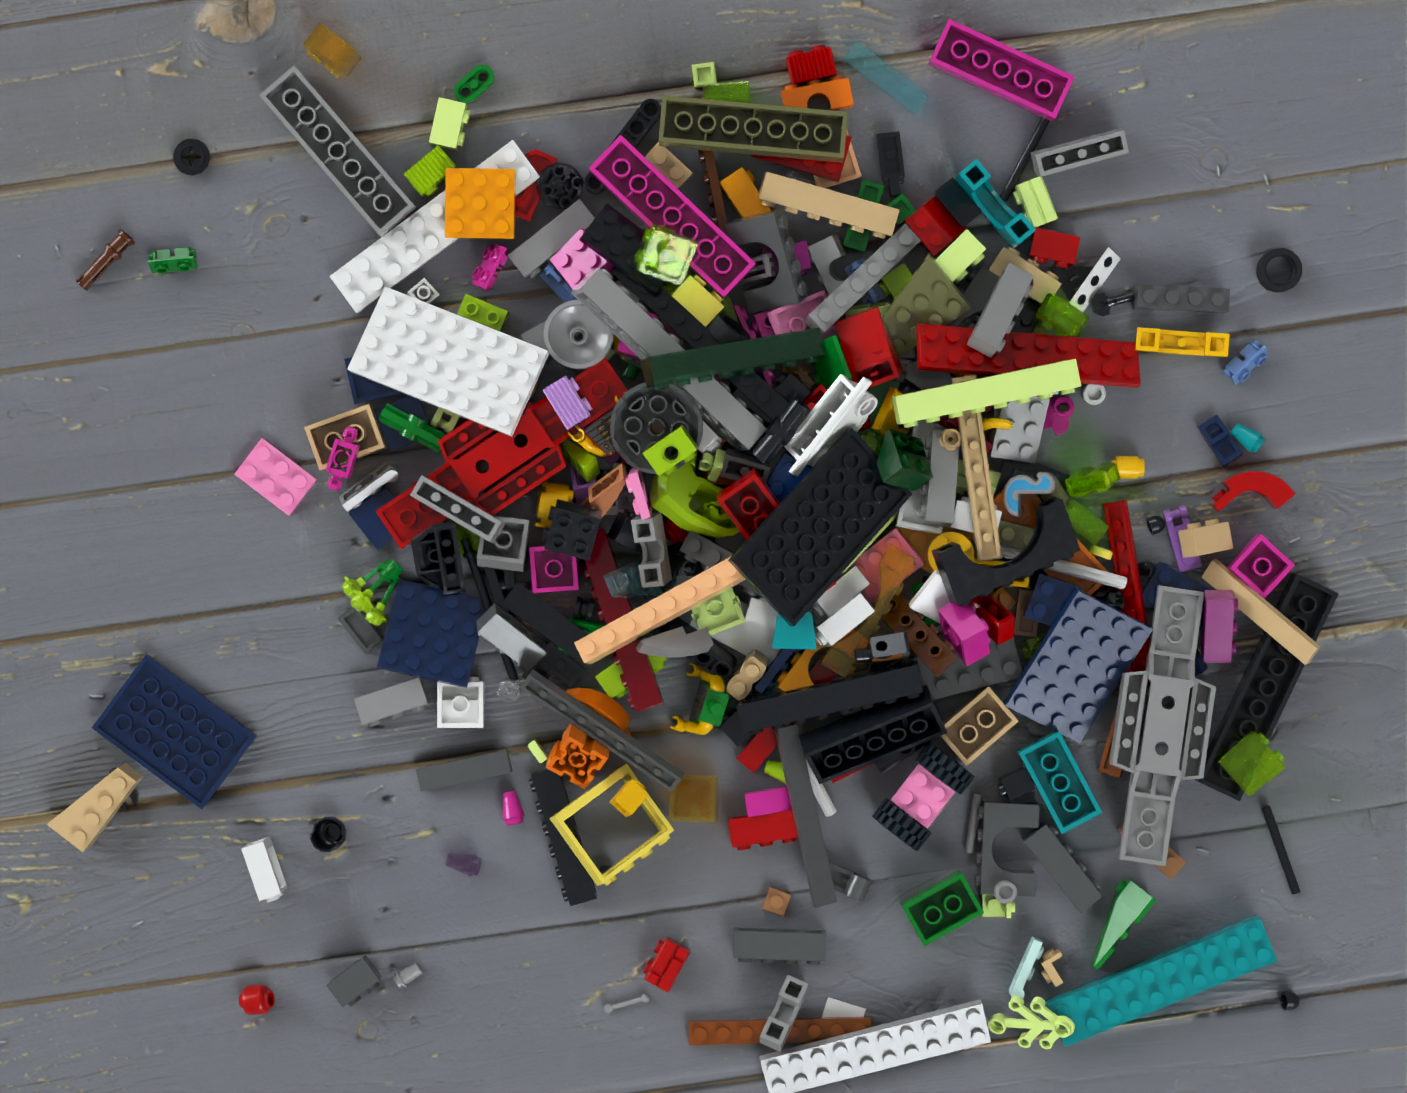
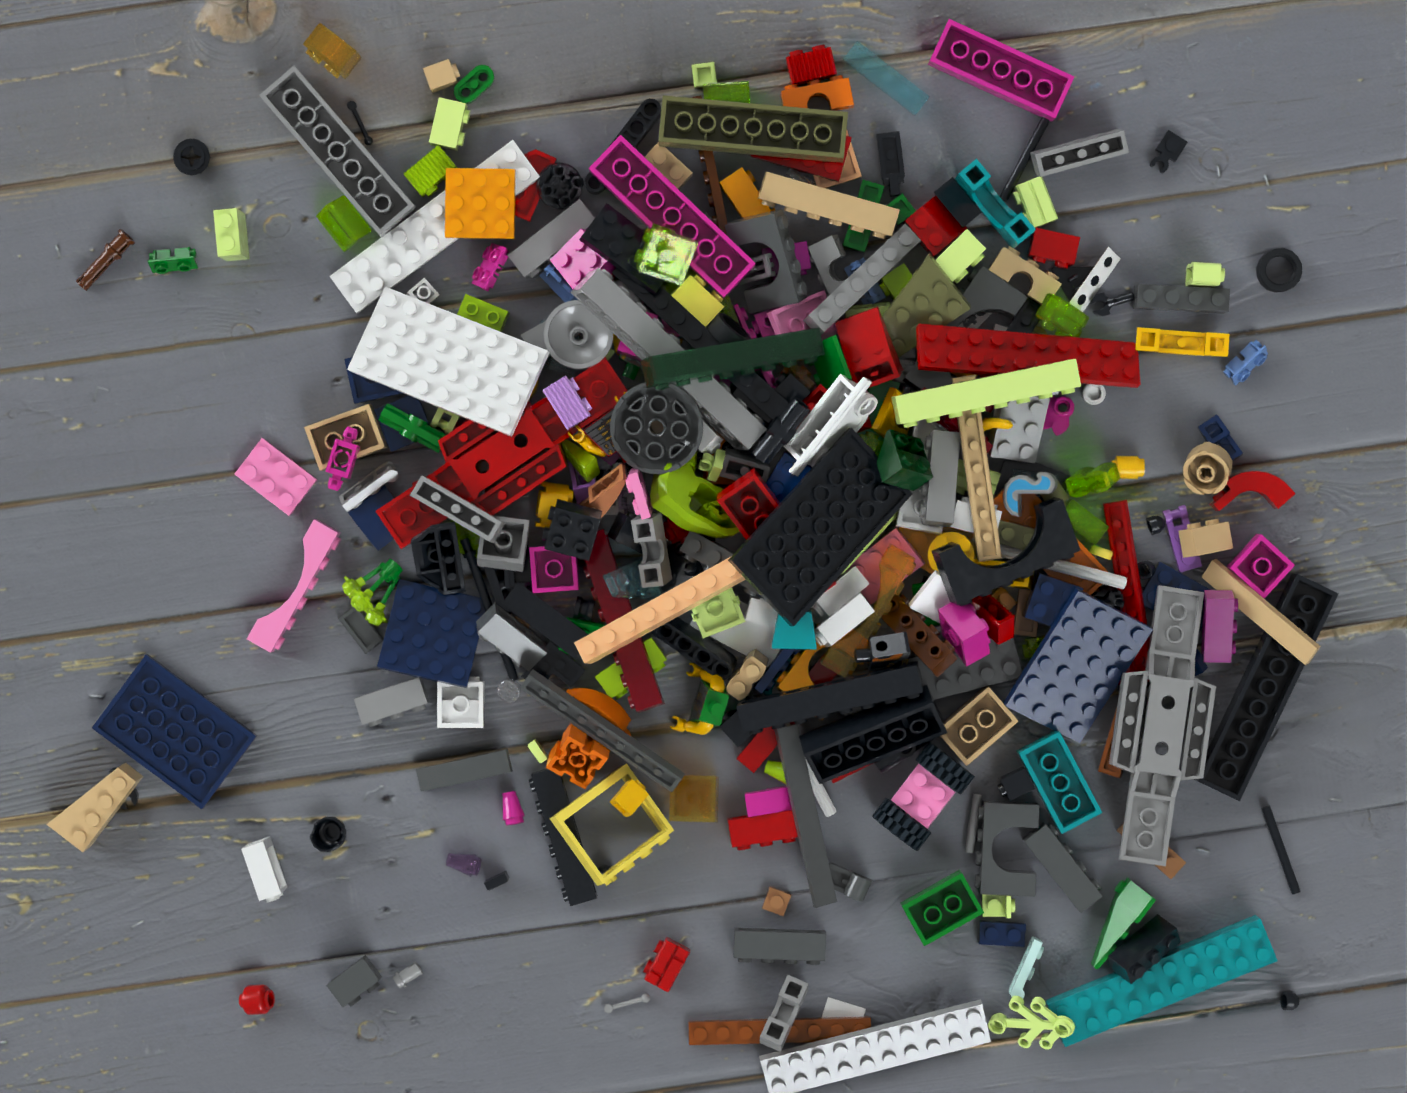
(231, 234): none -> yellowish green brick
(317, 545): none -> bright pink arch
(343, 222): none -> clear neon green panel
(352, 106): none -> black hinge
(441, 75): none -> tan brick
(496, 880): none -> black tile
(676, 643): light grey slope -> none
(681, 441): lime brick -> none
(950, 433): tan plate -> none
(1000, 310): light grey brick -> none
(1002, 933): none -> dark blue plate
(1005, 891): light grey tile -> none
(1049, 972): tan bracket -> none
(1144, 949): none -> black brick
(1169, 148): none -> black plate
(1204, 274): none -> yellowish green brick
(1216, 477): none -> tan brick
(1248, 437): teal cone -> none
(1252, 763): clear neon green plate -> none

